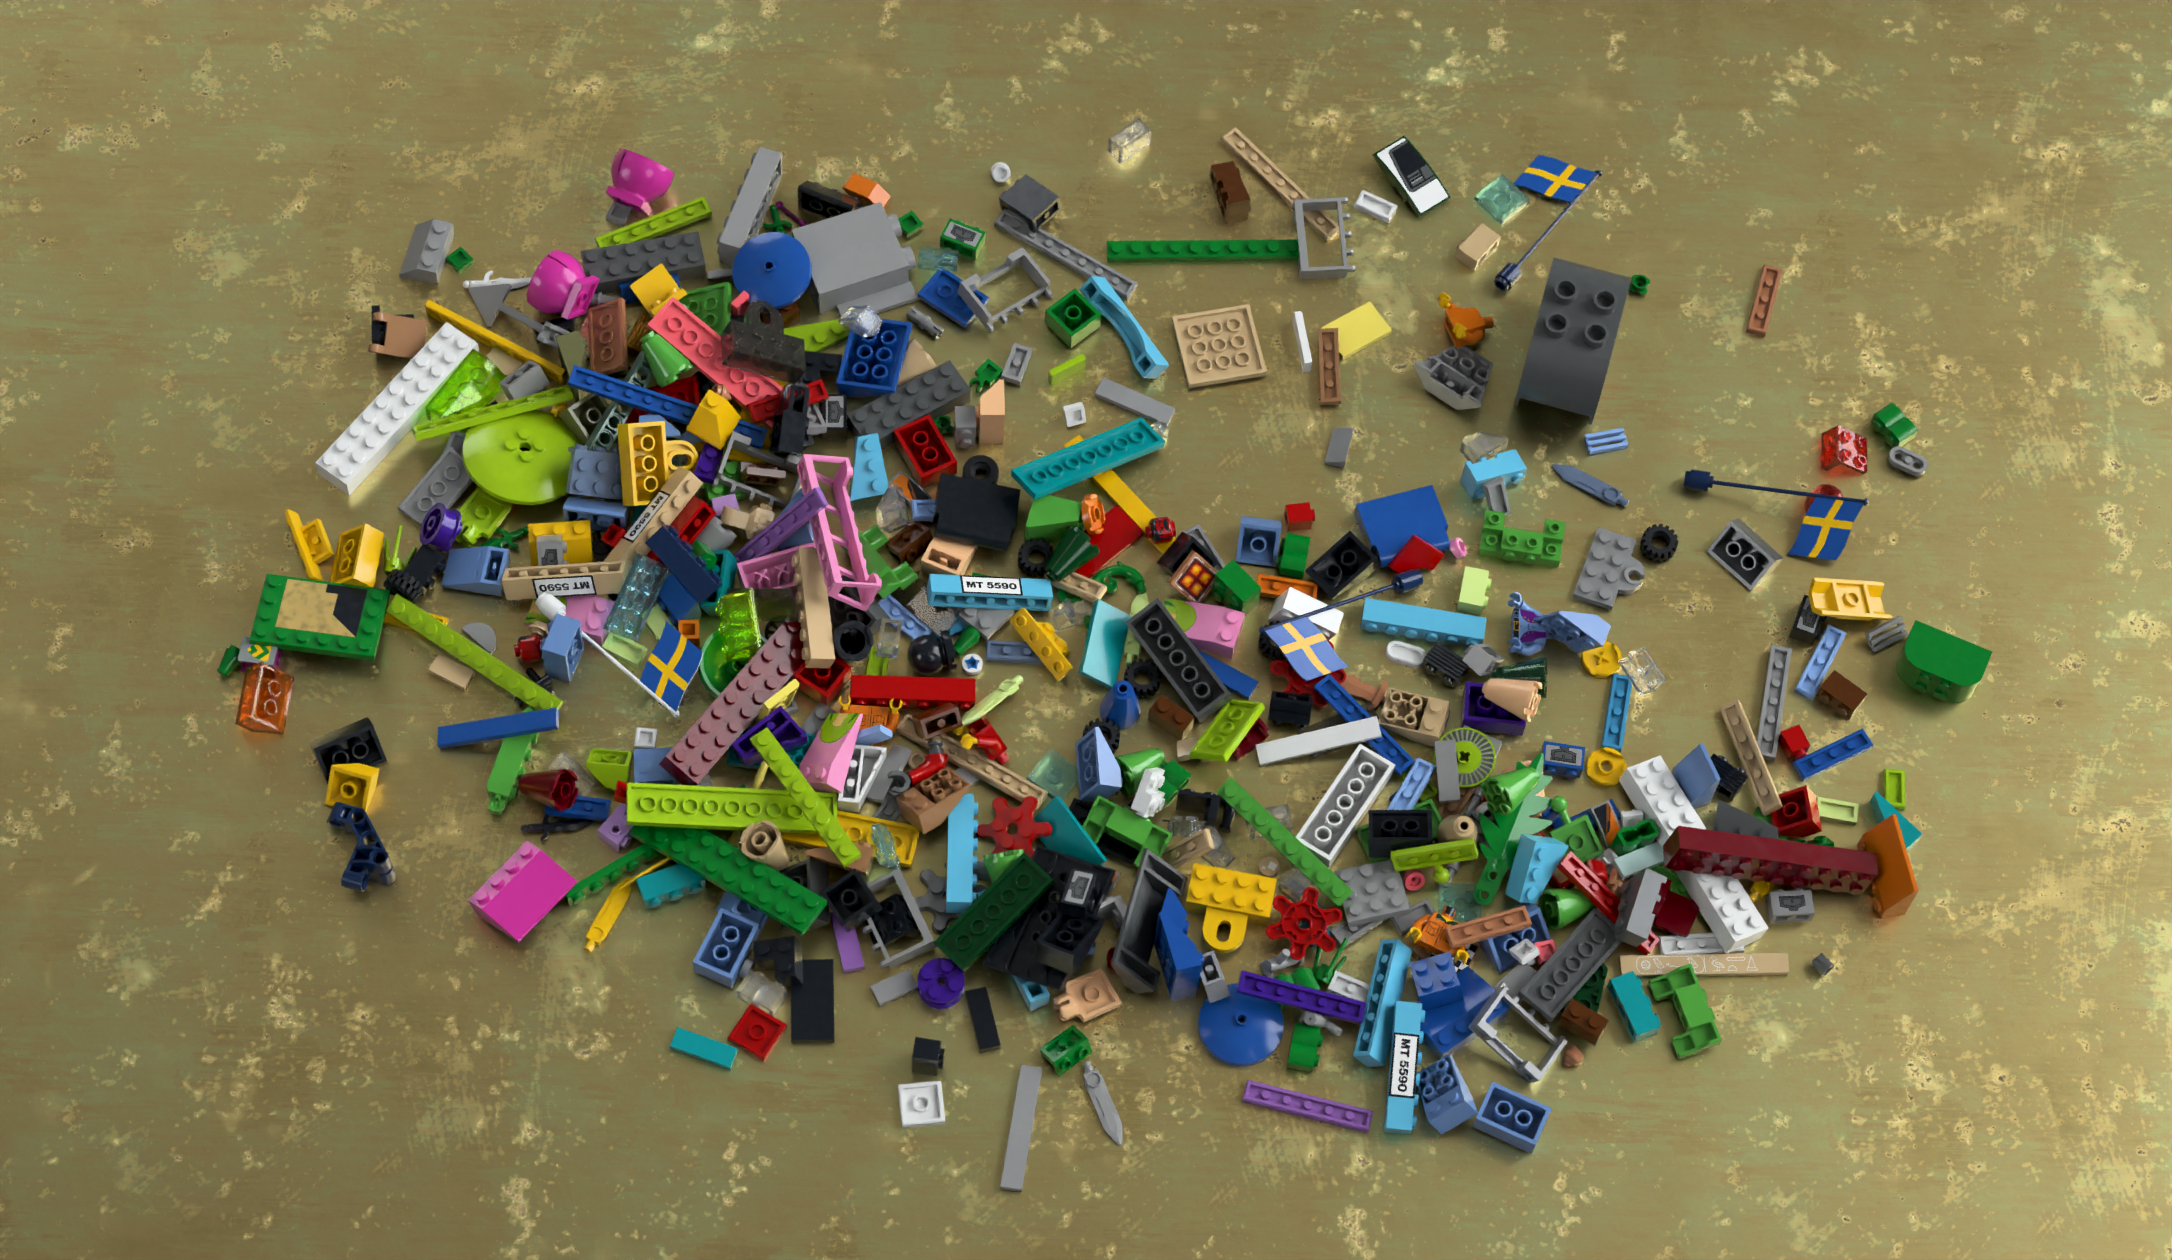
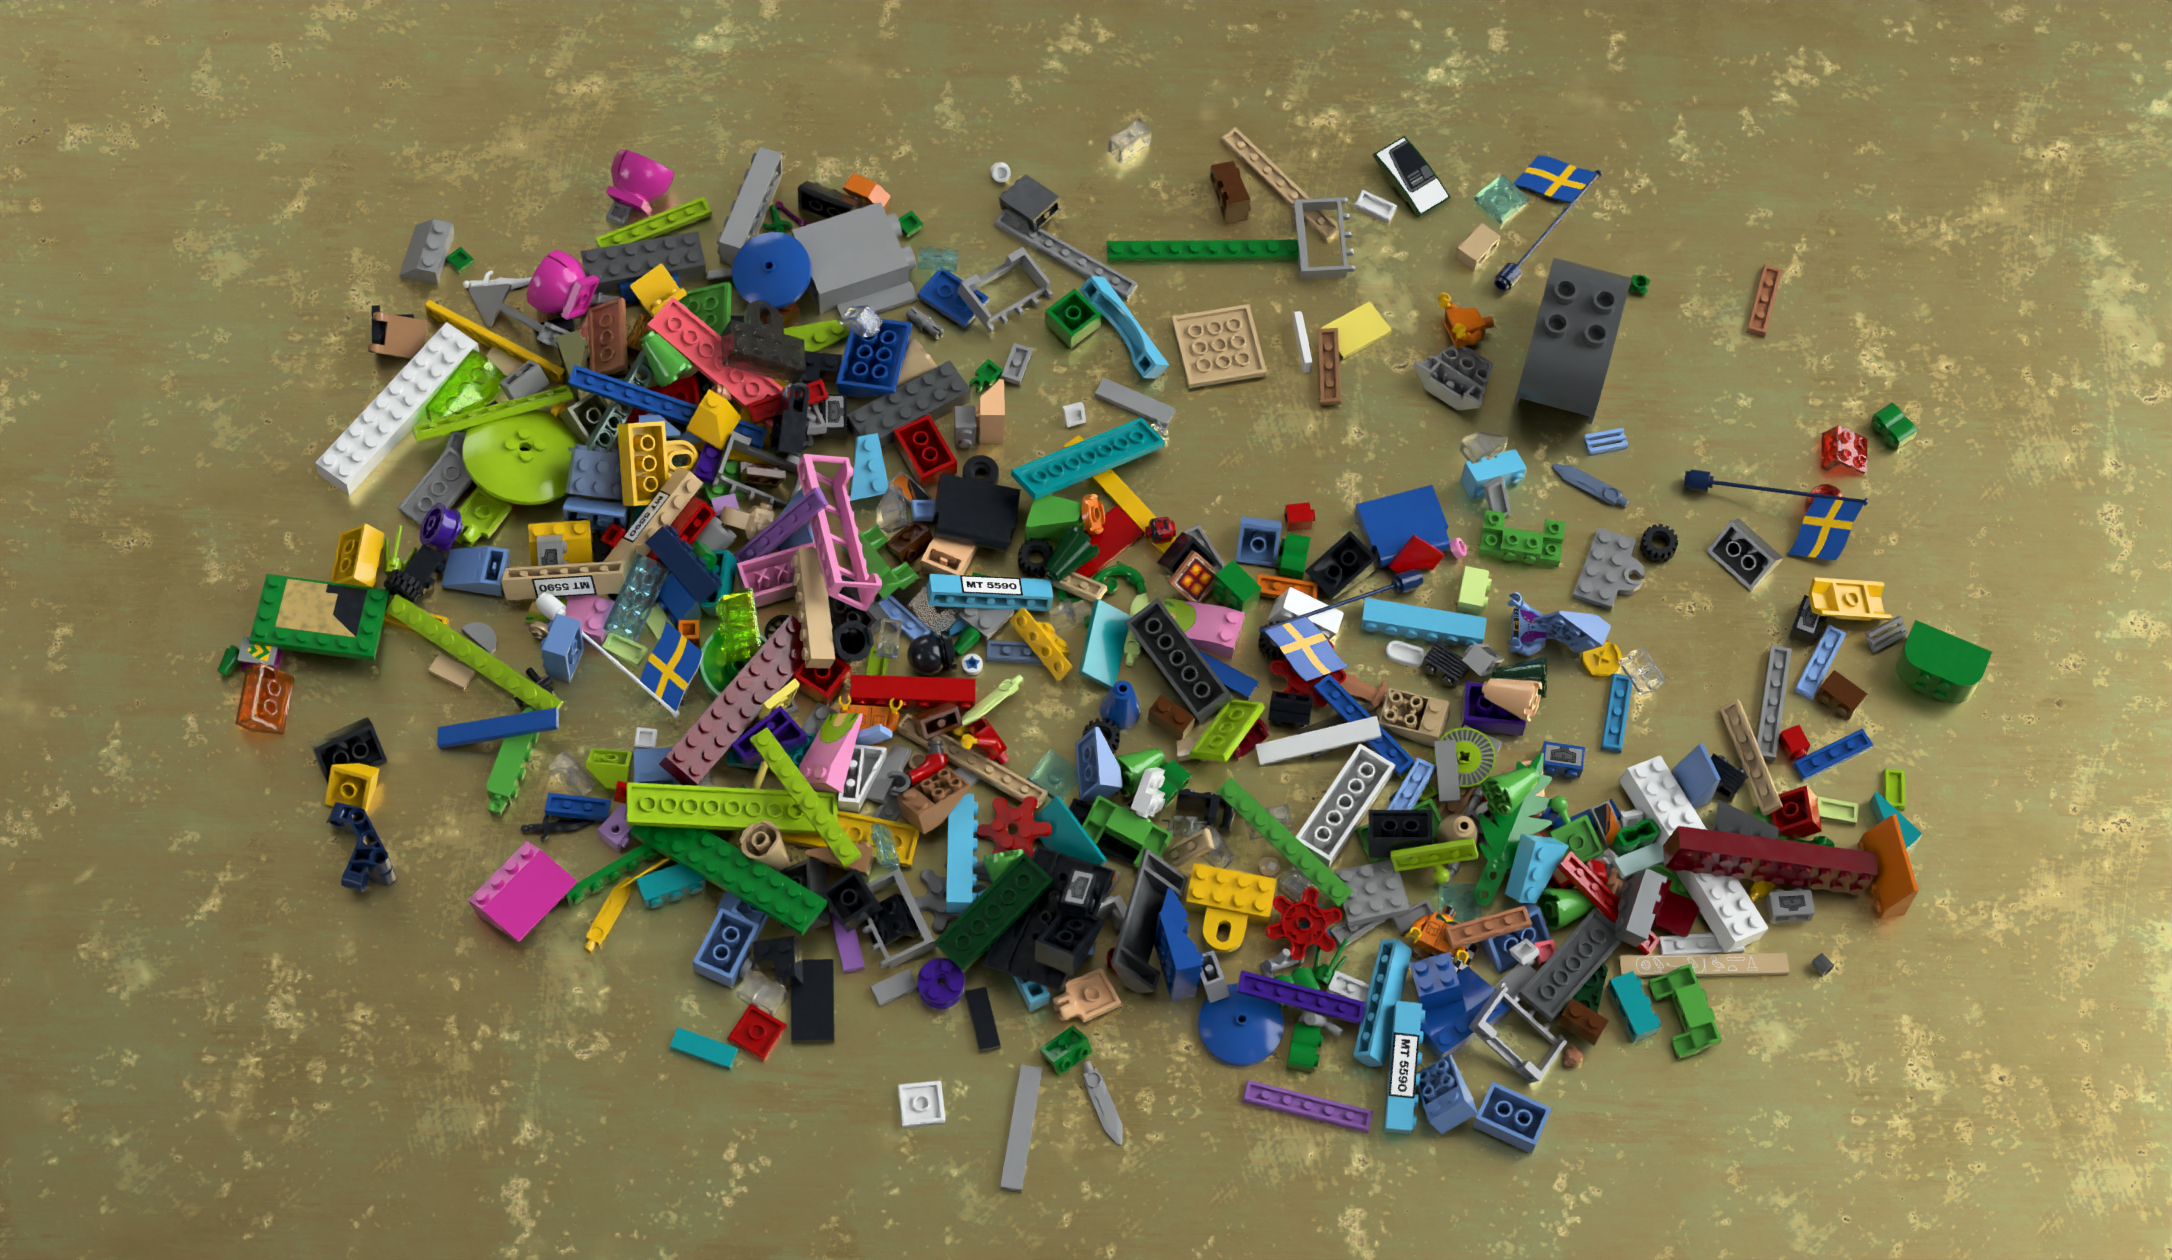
(311, 542): yellow bracket -> none
(507, 538): green piece -> none
(528, 648): red head -> none
(551, 788): dark red cone -> none
(740, 304): coral tile -> none
(773, 604): clear smoke windscreen -> none
(927, 1056): black brick -> none
(946, 421): green plate -> none
(963, 238): brick -> none
(1066, 369): lime tile -> none
(1146, 668): black tyre -> none
(1339, 447): light grey slope -> none
(1413, 879): coral tile -> none
(1605, 778): yellow tile -> none
(1907, 461): light grey plate -> none

